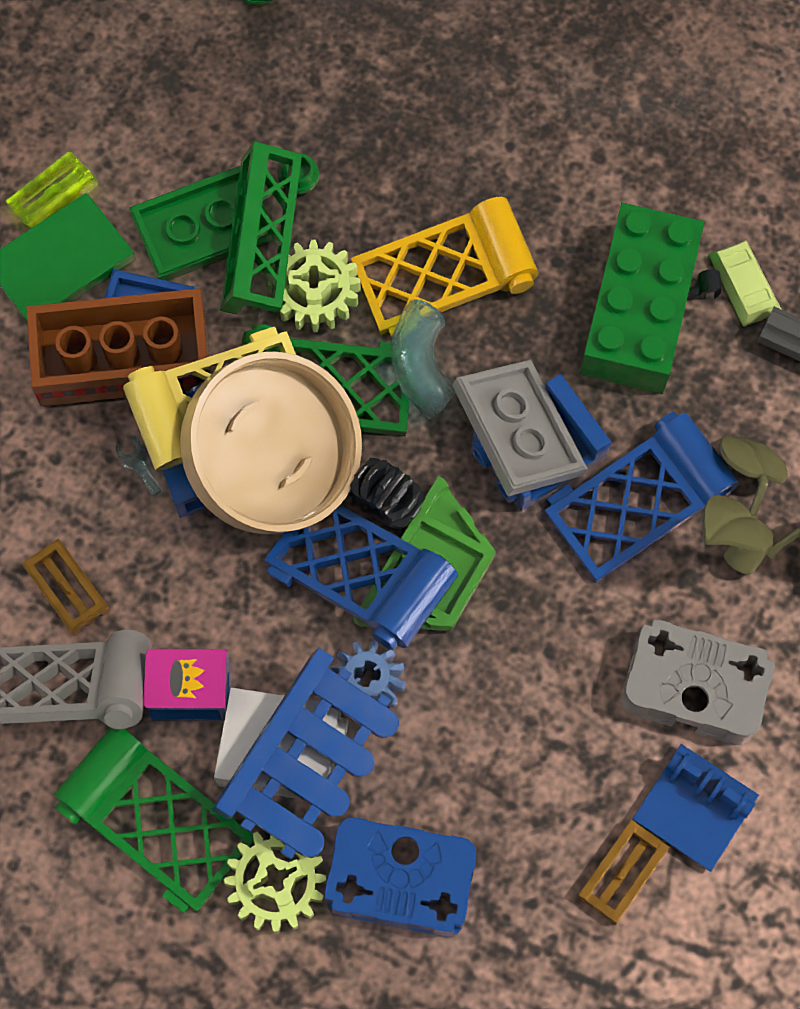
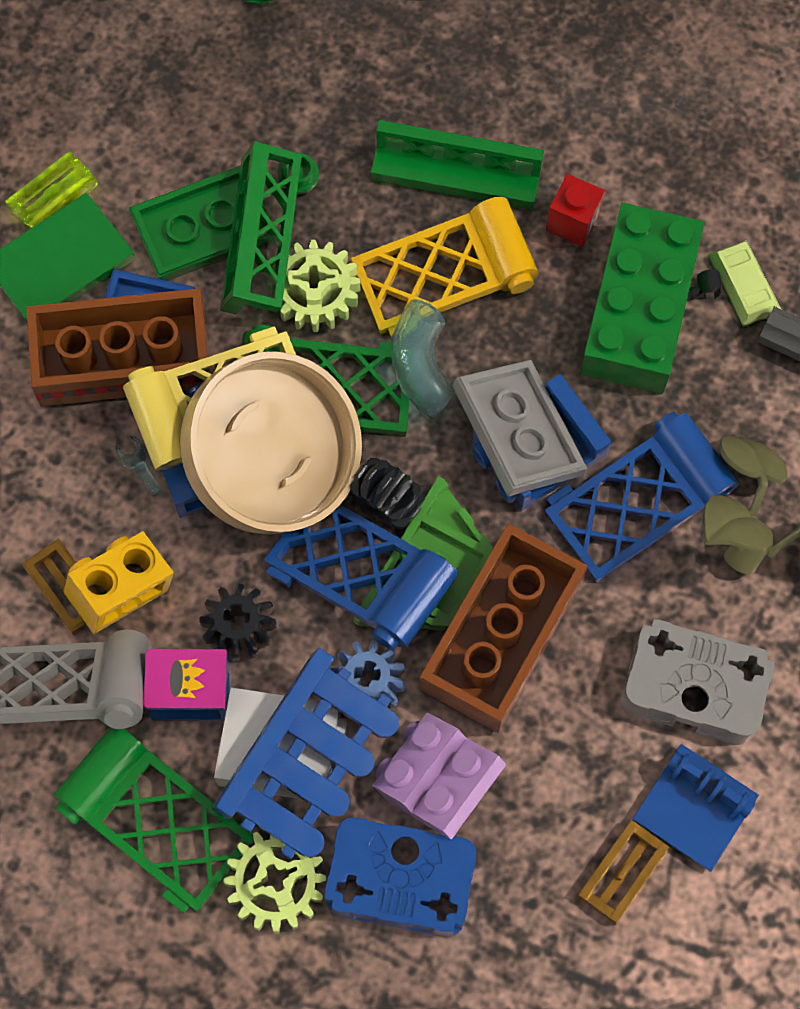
(125, 588): none -> yellow brick
(255, 616): none -> black gear
(437, 775): none -> lavender plate
(456, 167): none -> green fence
(502, 627): none -> dark orange brick
(575, 210): none -> red brick

